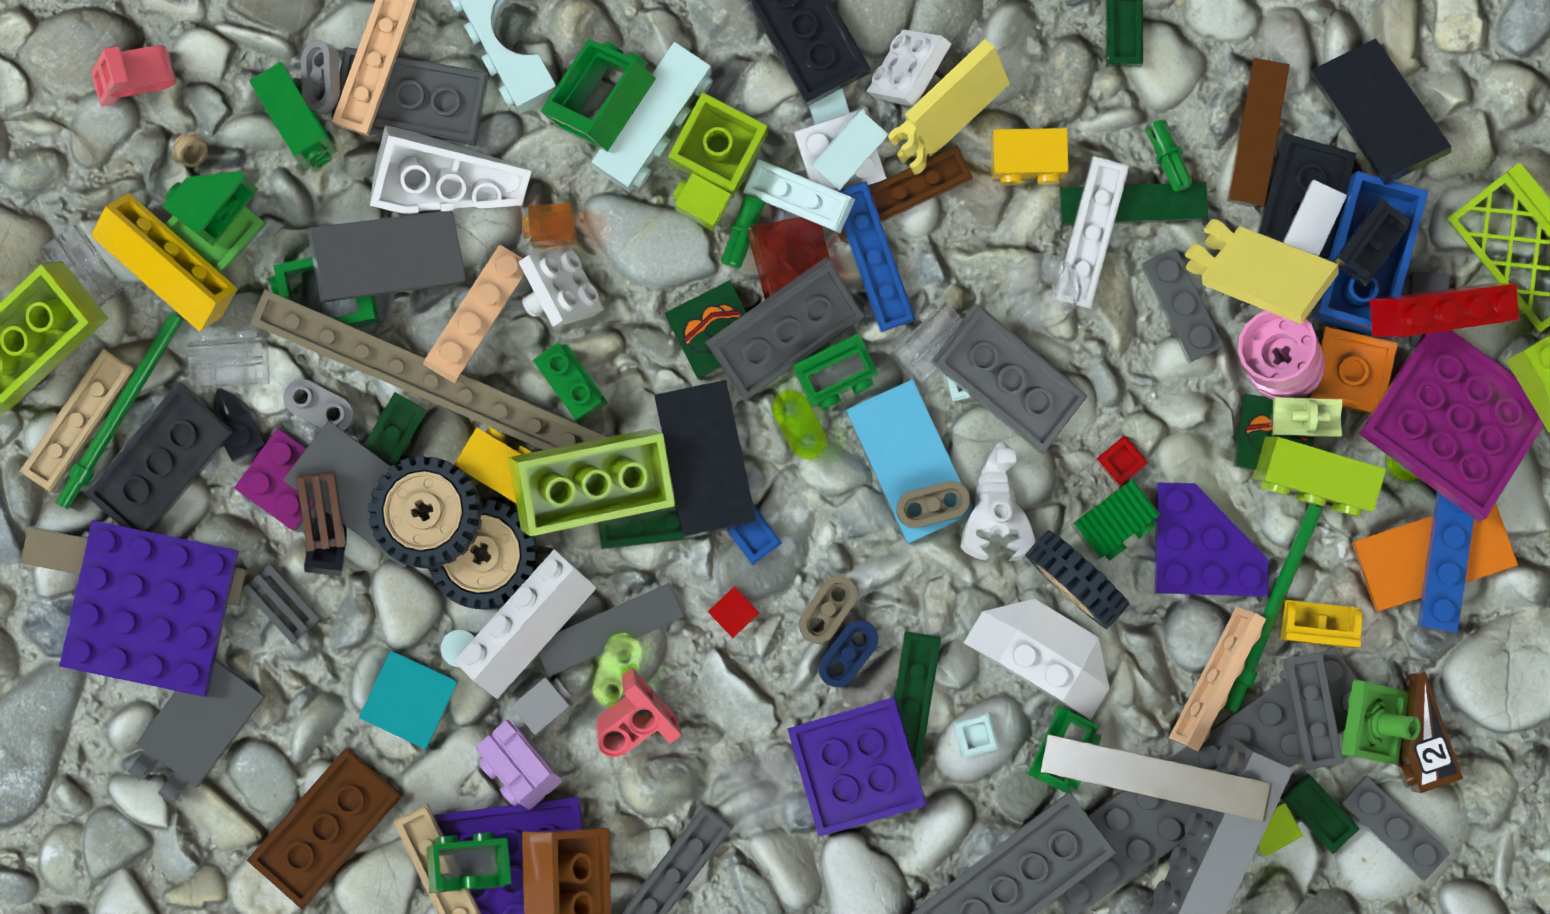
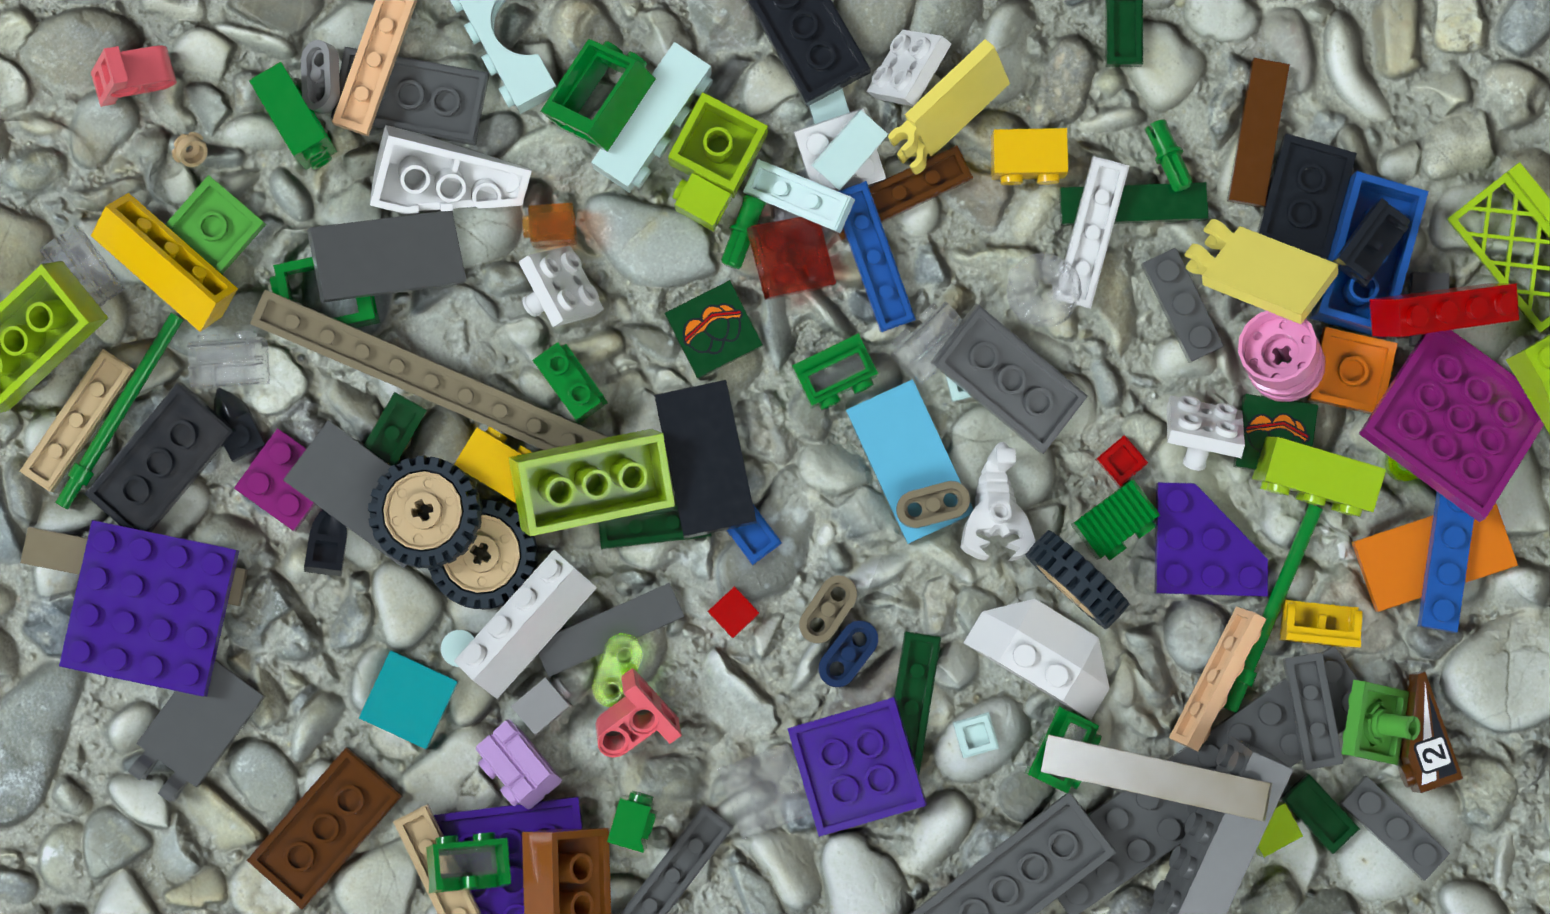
(209, 202): green slope -> none
(260, 580): dark grey tile -> none
(318, 404): light grey plate -> none
(324, 541): reddish brown tile -> none
(475, 315): light nougat plate -> none
(633, 821): none -> green window
(785, 329): dark grey tile -> none
(799, 425): clear neon green plate -> none
(1204, 429): none -> white plate
(1307, 417): yellowish green hips -> none
(1314, 218): white tile -> none
(1380, 111): black tile -> none

